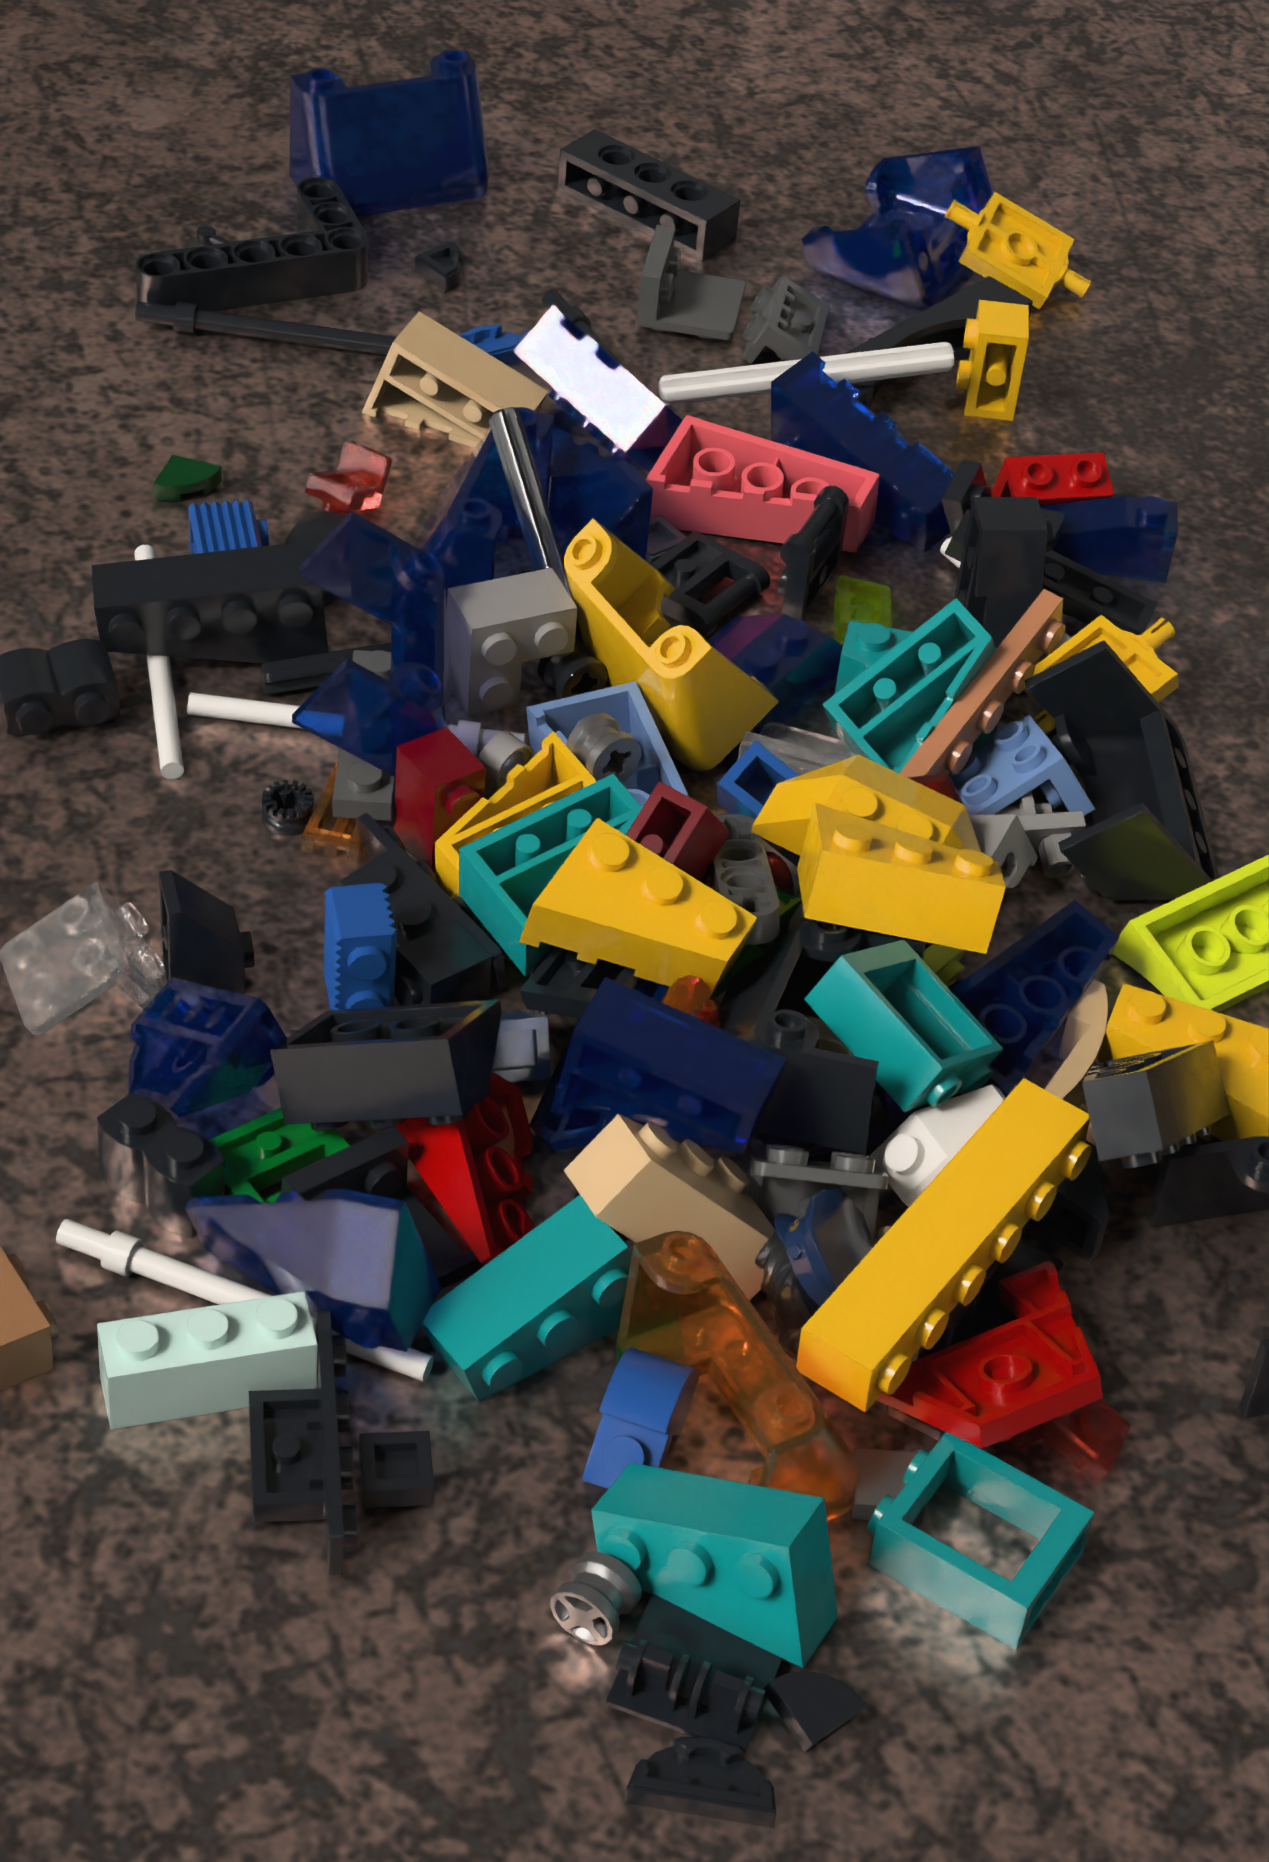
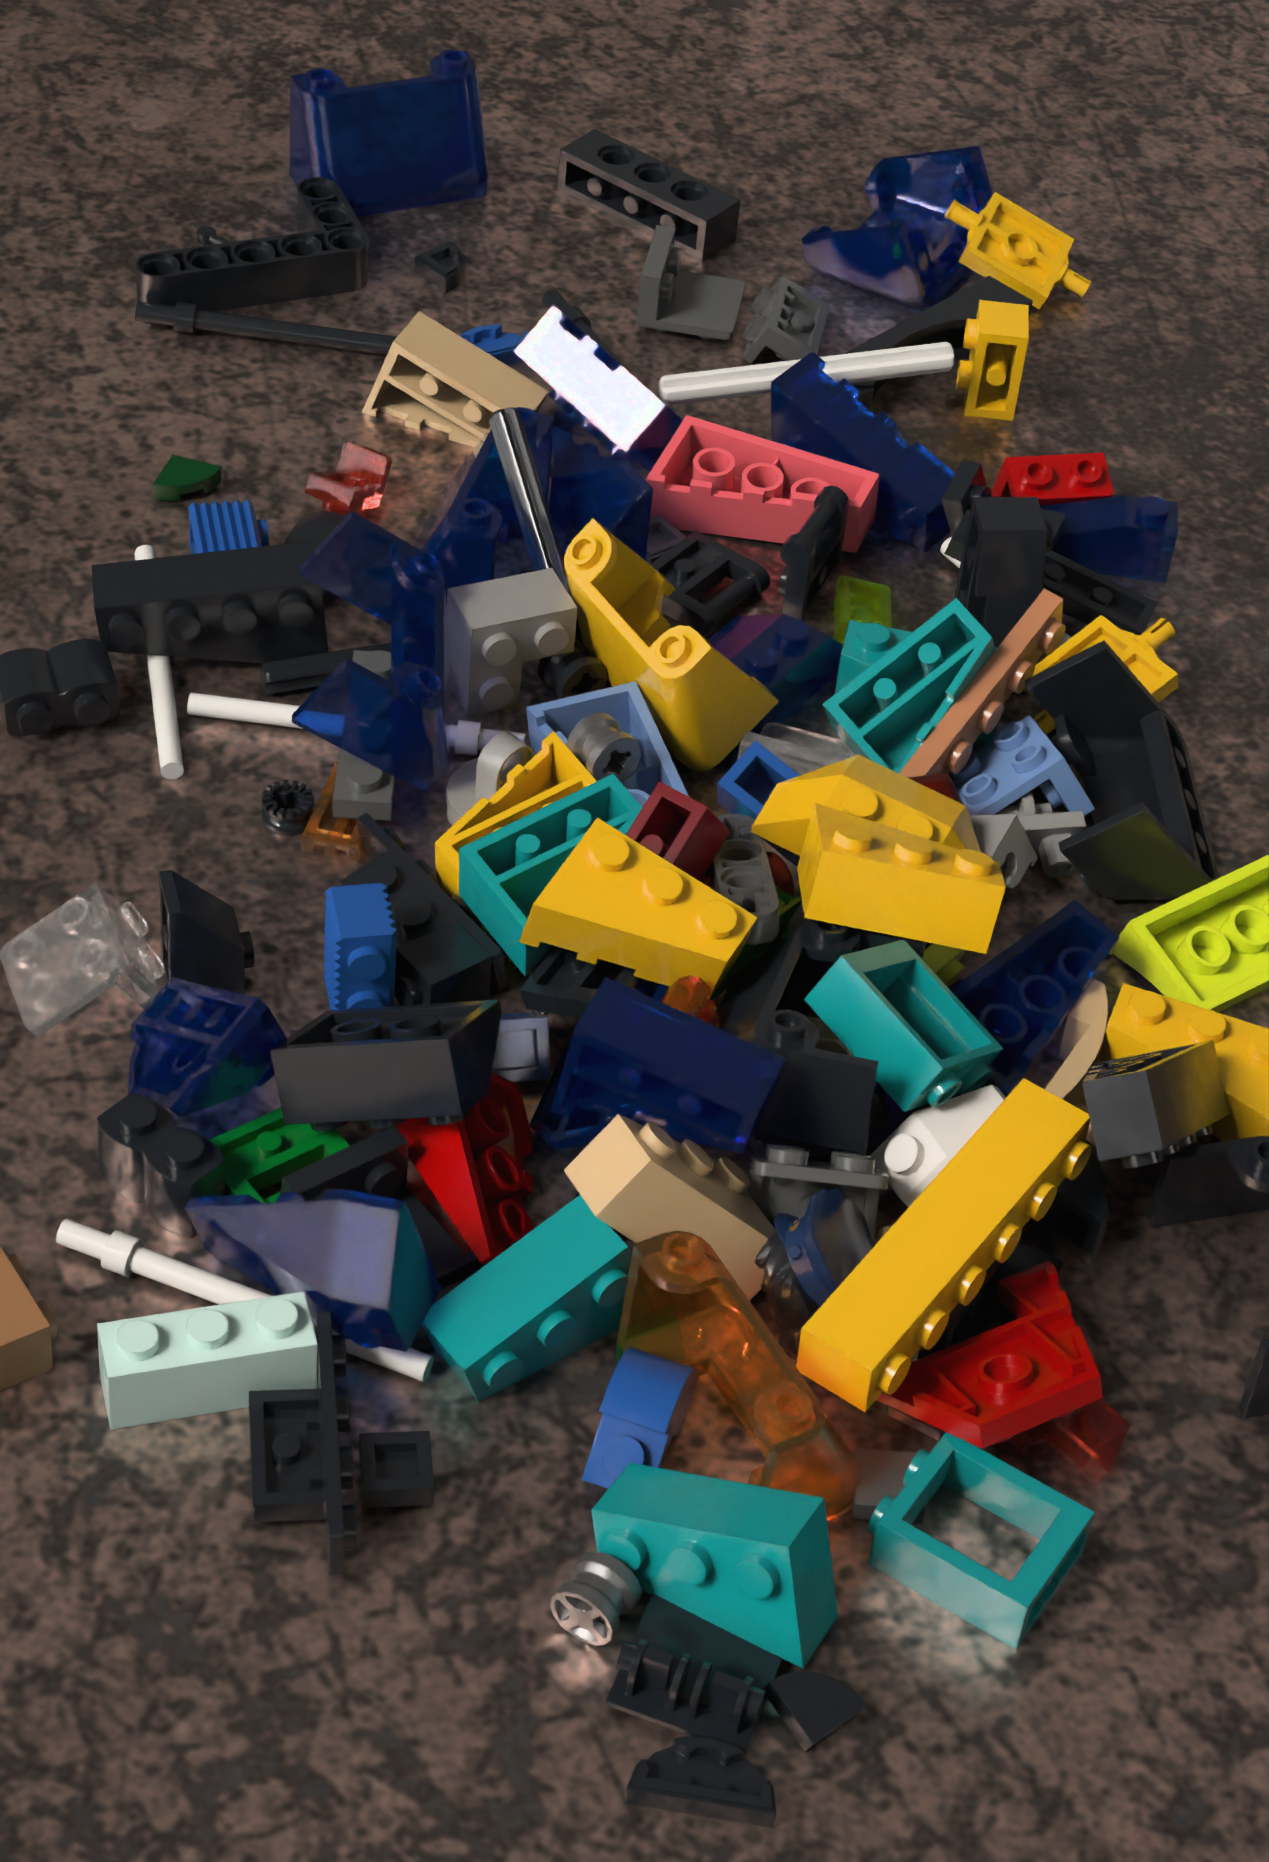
(433, 790): dark red brick -> none

